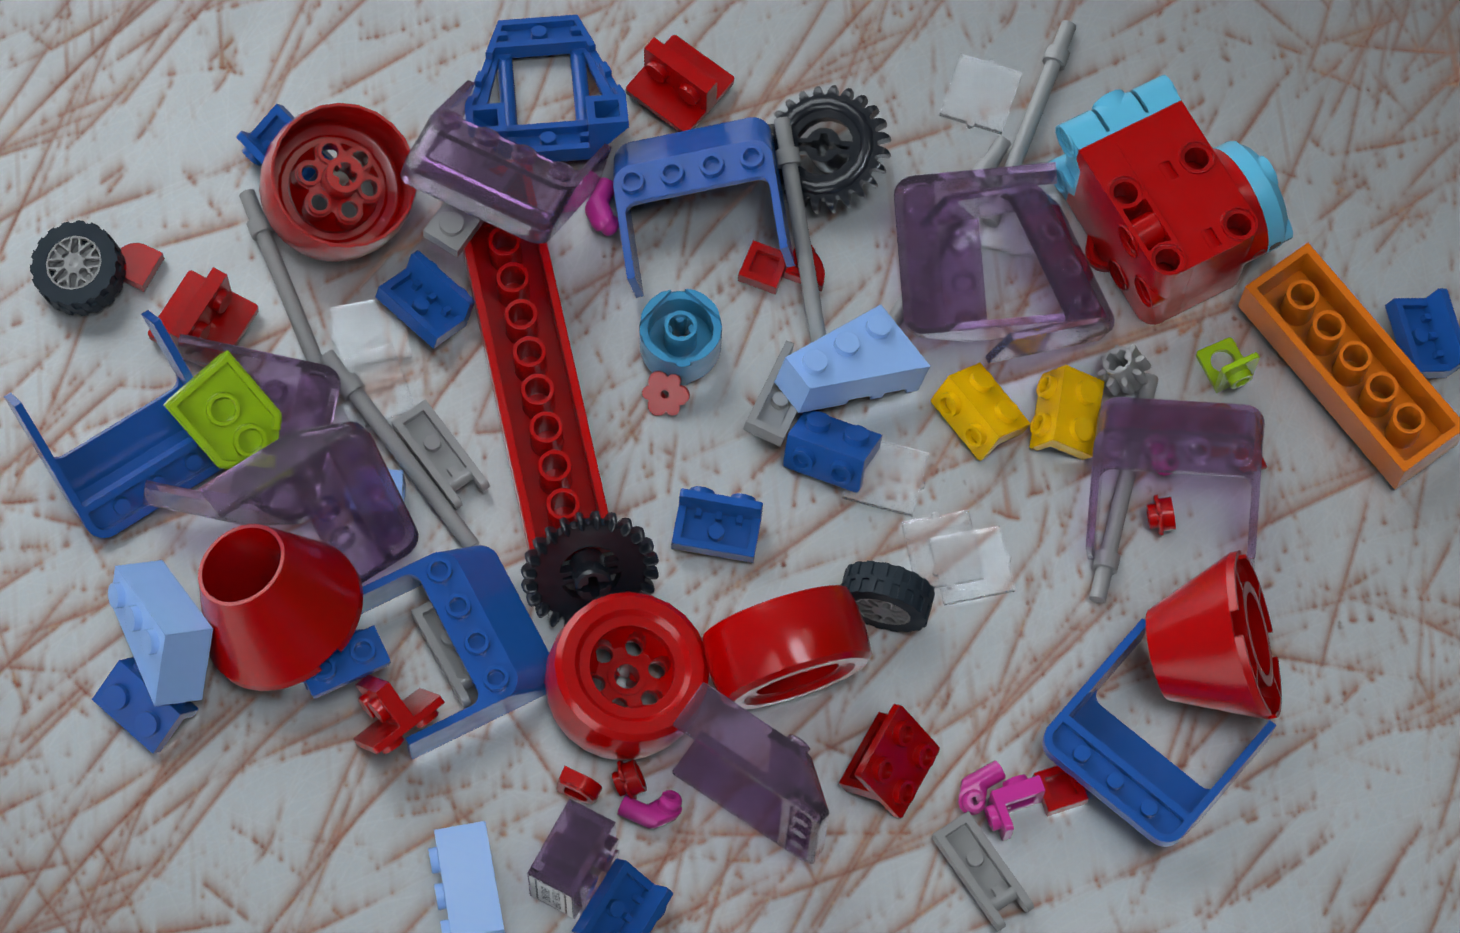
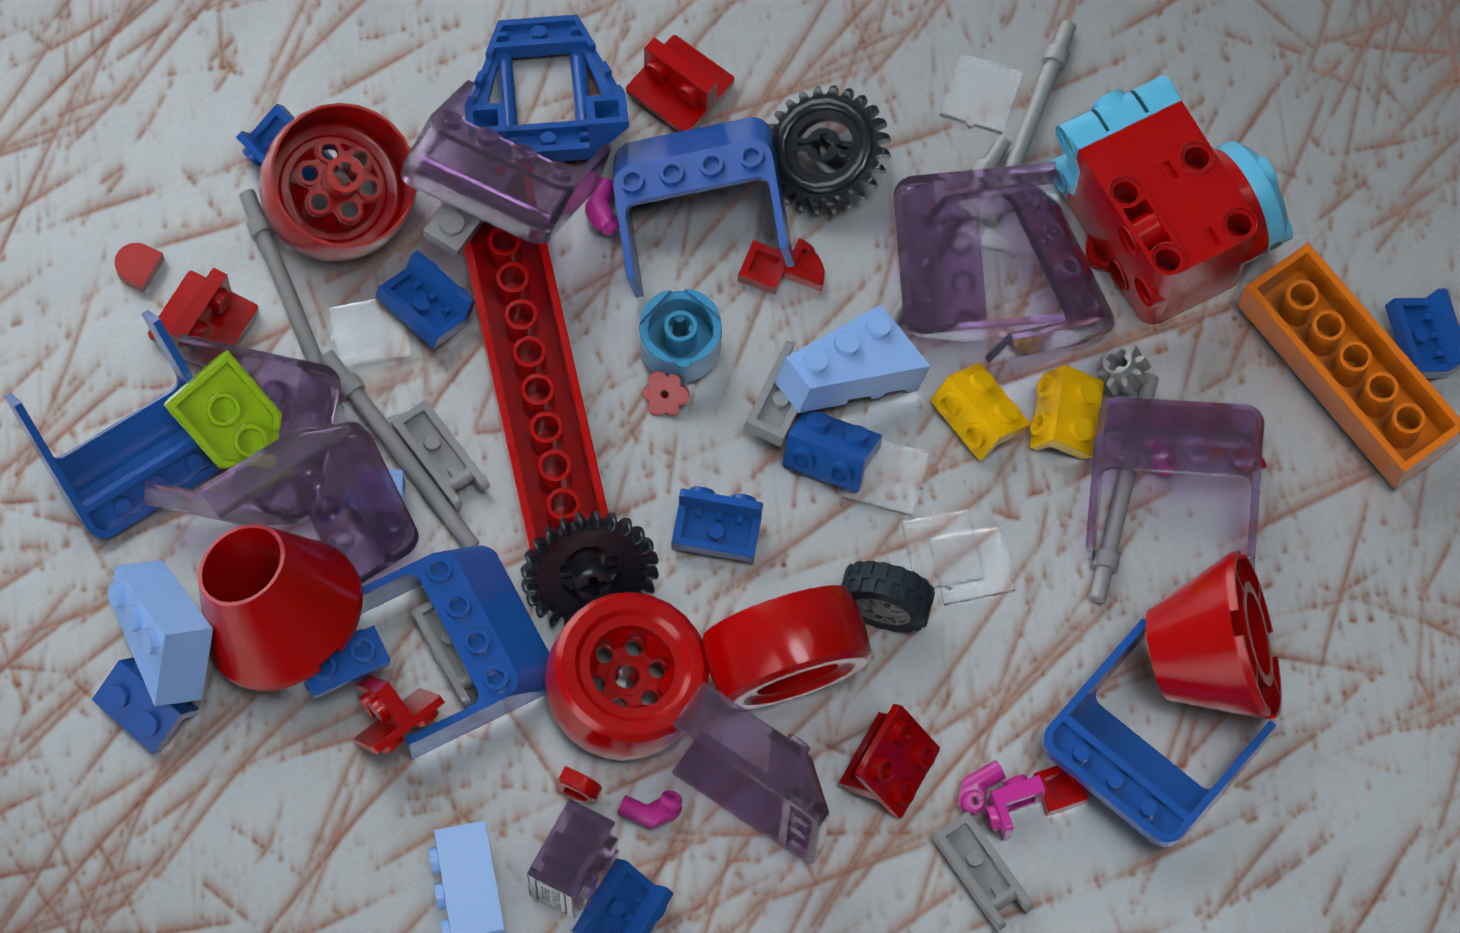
(78, 268): black wheel -> none
(629, 779): red plate -> none
(788, 160): light grey bar -> none
(1161, 514): red plate -> none
(1231, 375): lime bracket -> none

